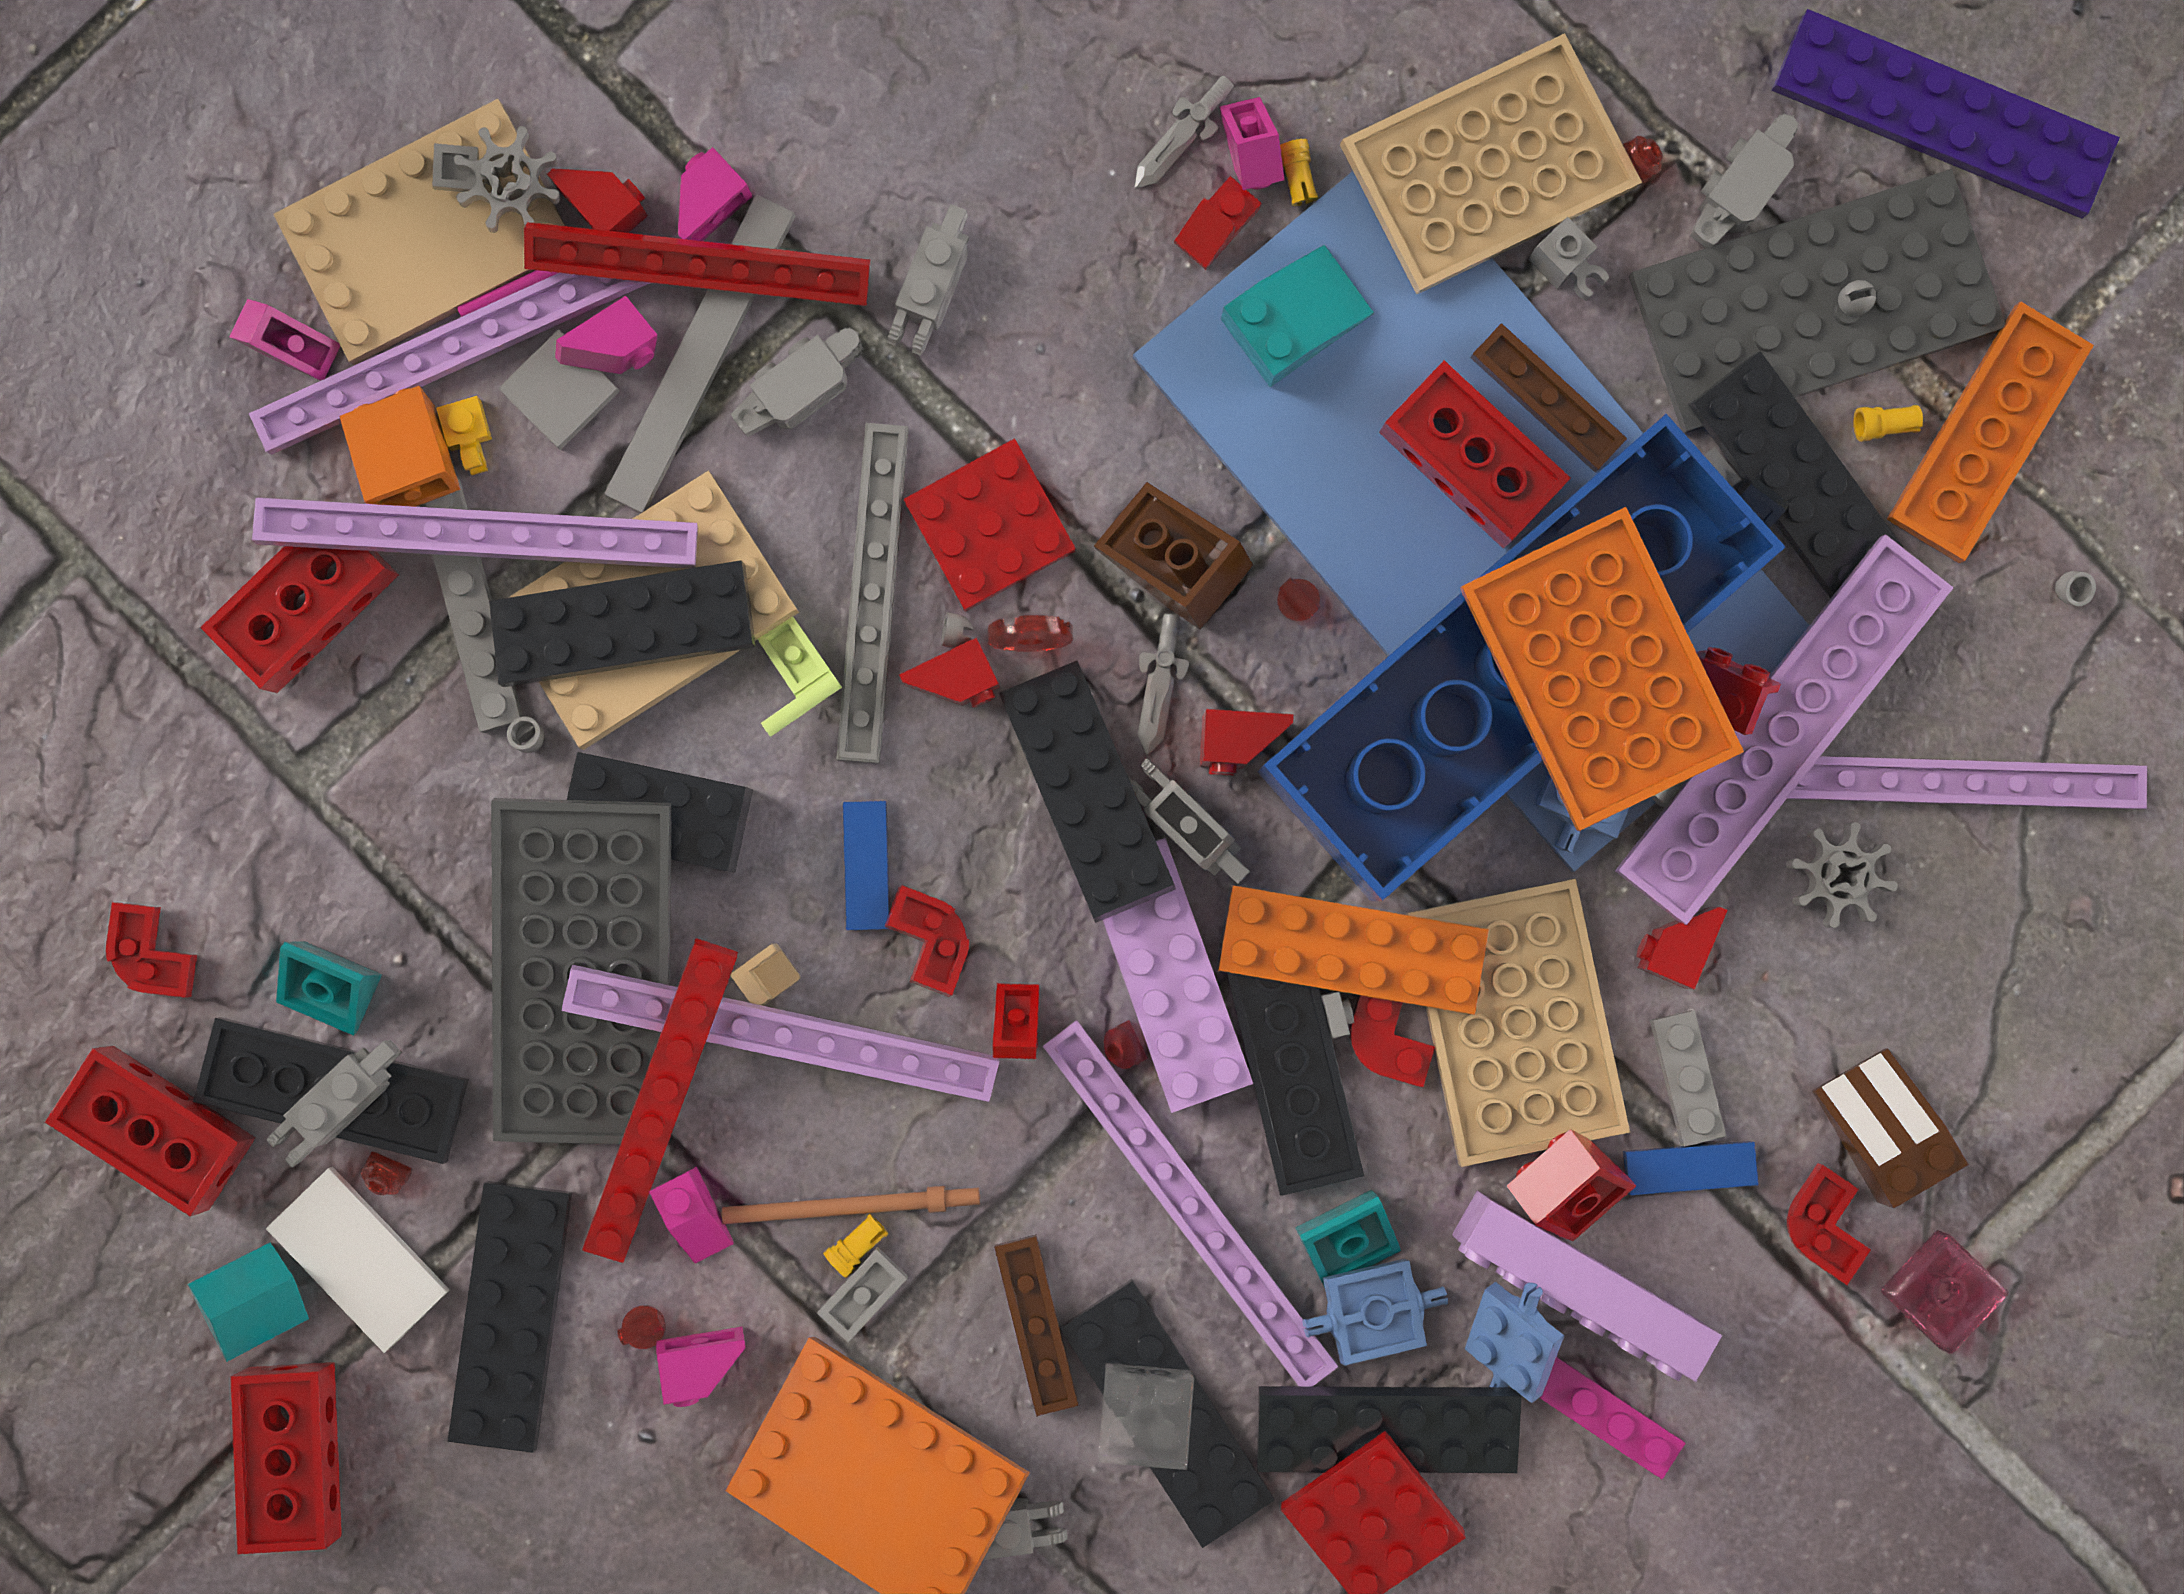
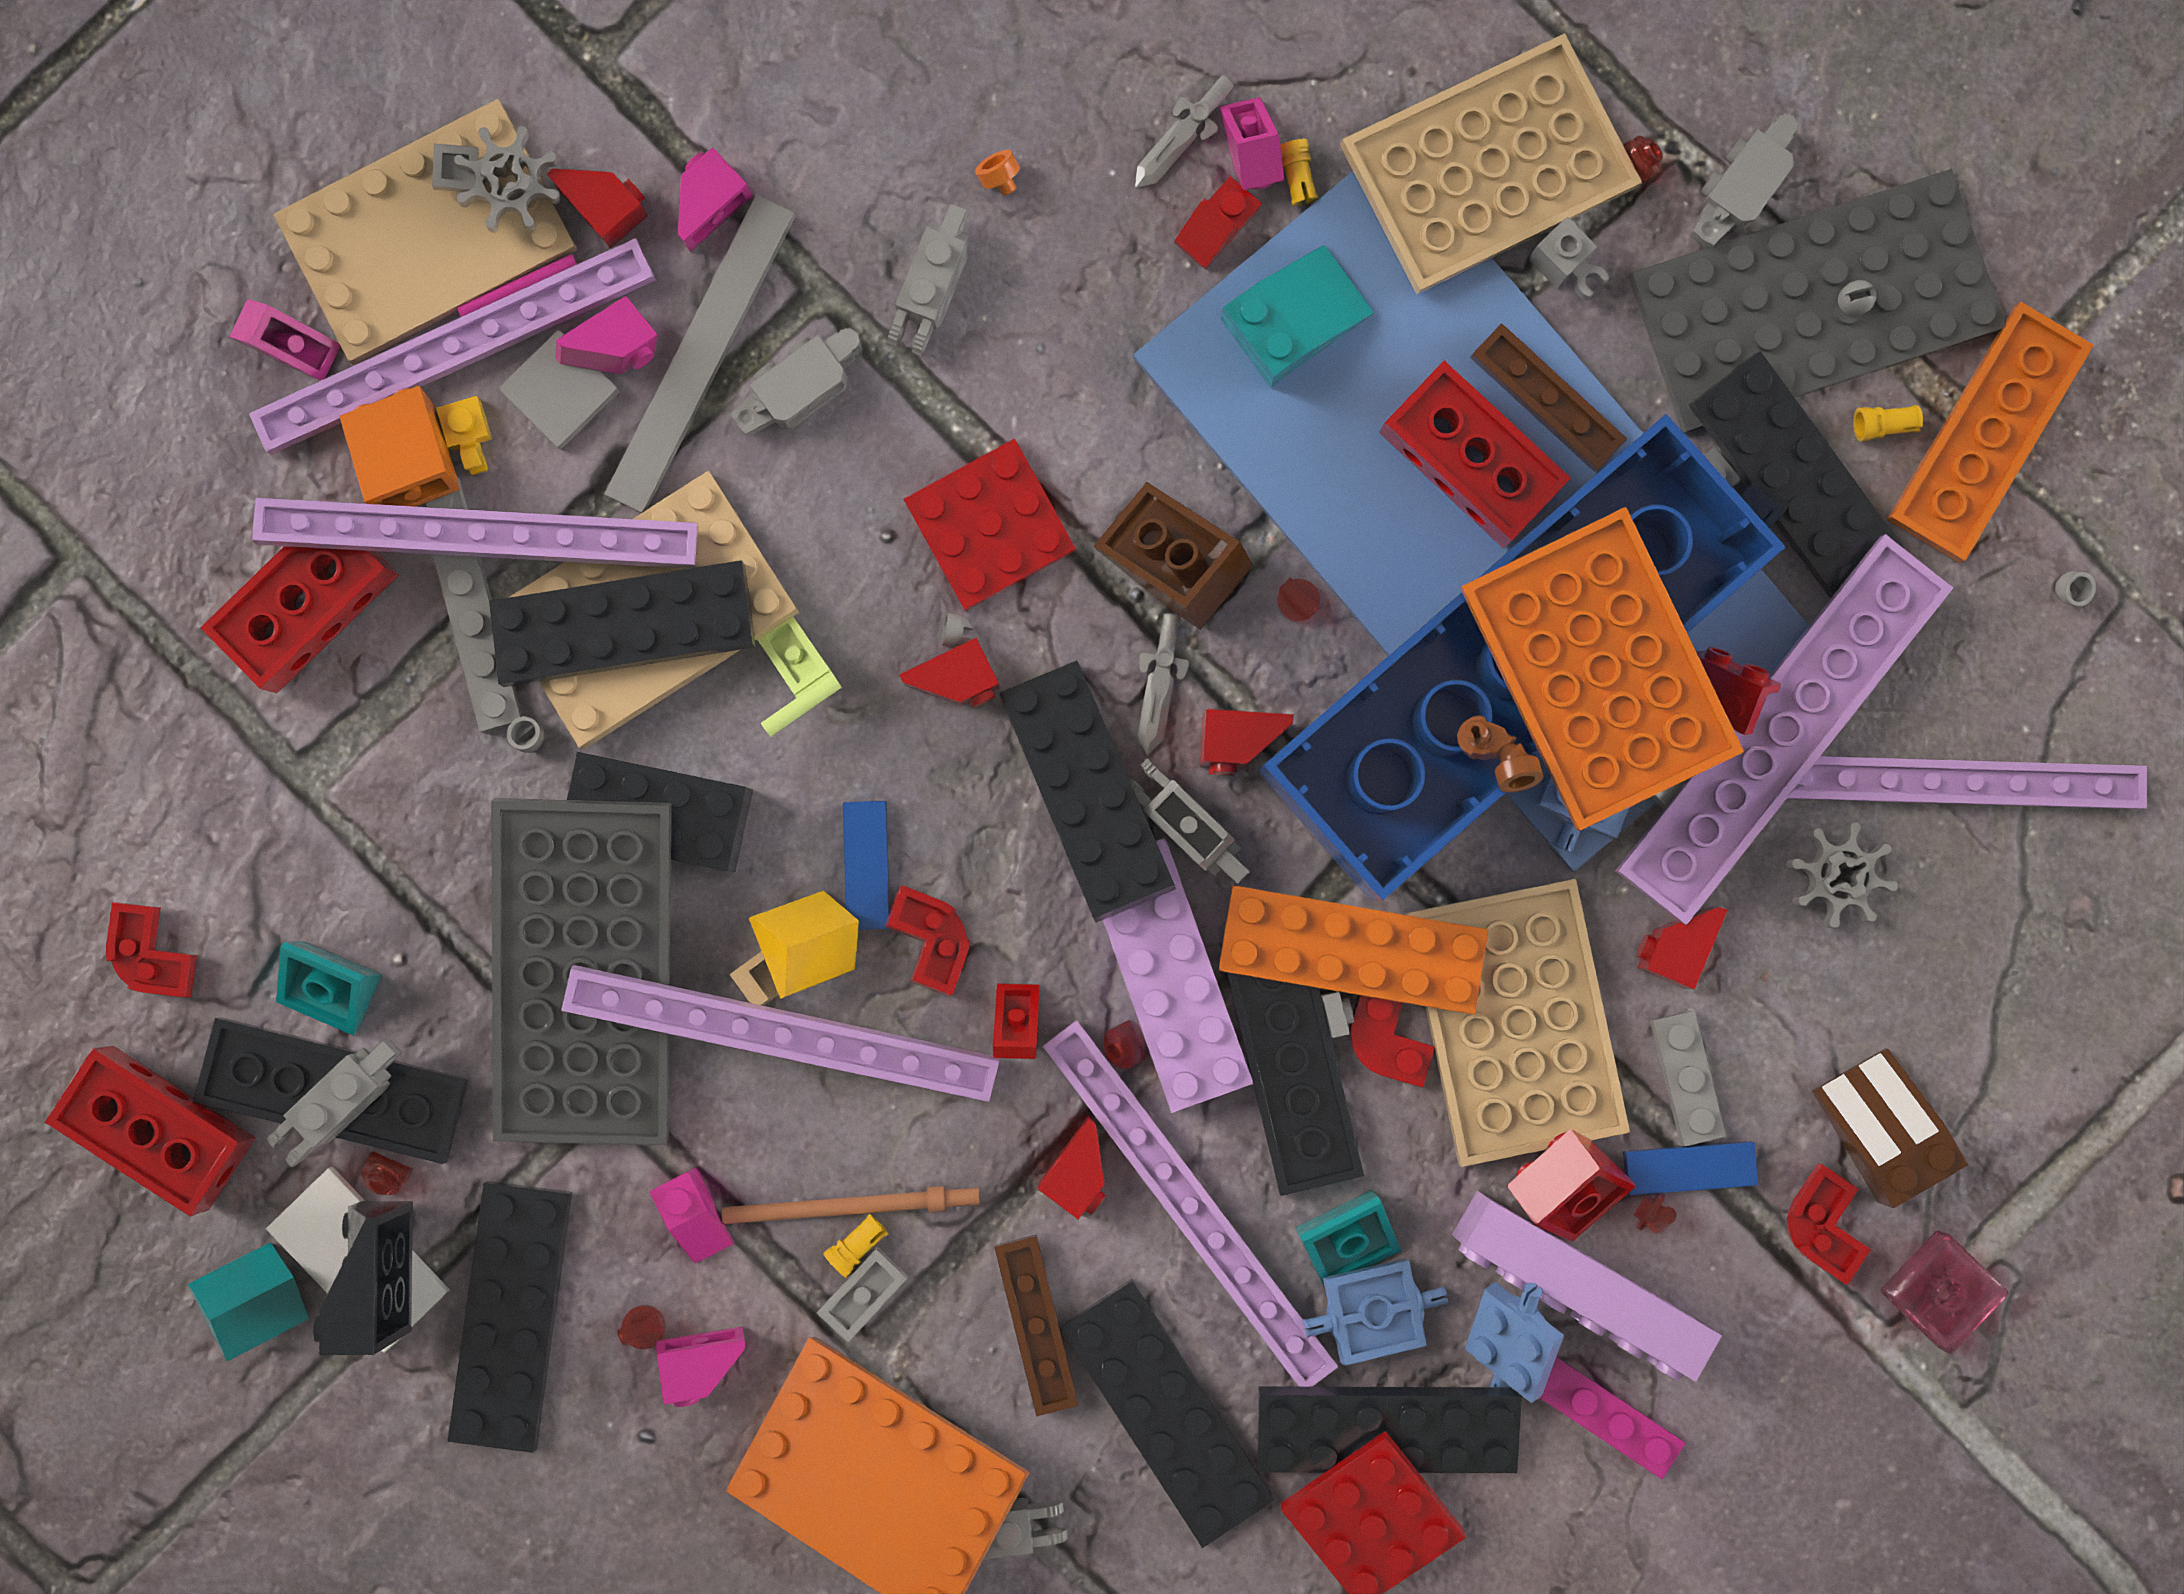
(262, 1473): red brick -> none
(373, 1289): none -> black slope
(660, 1100): red plate -> none
(696, 263): red plate -> none
(806, 942): none -> yellow slope
(872, 593): light grey tile -> none
(998, 171): none -> orange tile
(1030, 634): clear red tile -> none
(1077, 1173): none -> red slope
(1146, 1416): clear brick -> none
(1488, 741): none -> dark orange arm
(1654, 1214): none -> clear red plate
(1945, 114): dark purple plate -> none

